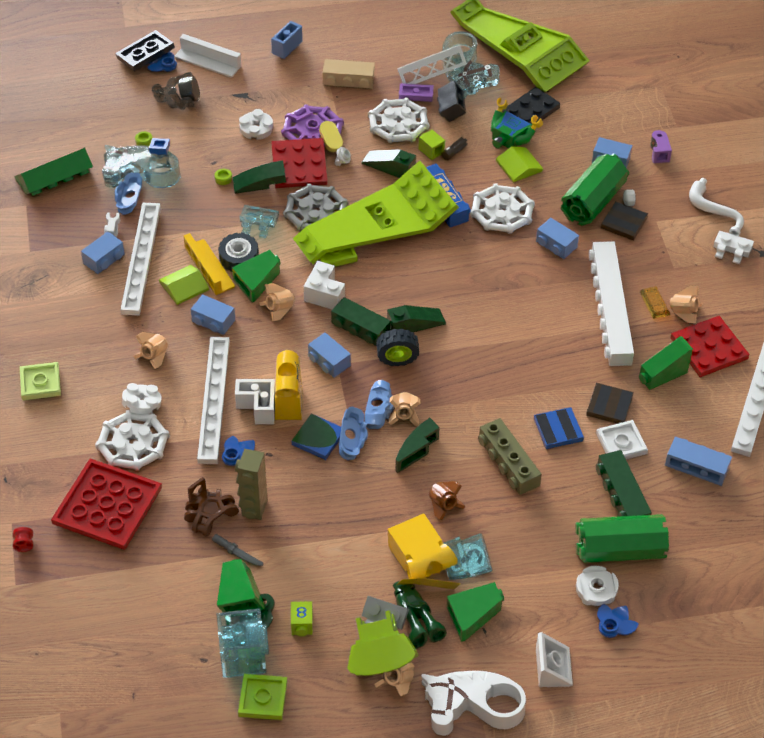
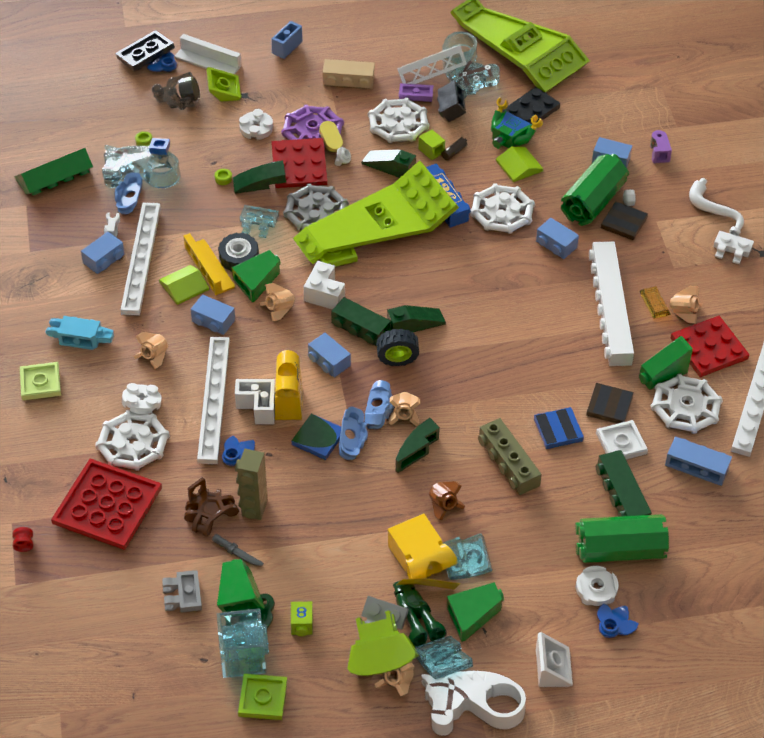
(79, 332): none -> medium azure hinge
(188, 590): none -> light grey plate
(223, 85): none -> lime slope
(443, 657): none -> clear light blue slope
(690, 390): none -> white plate

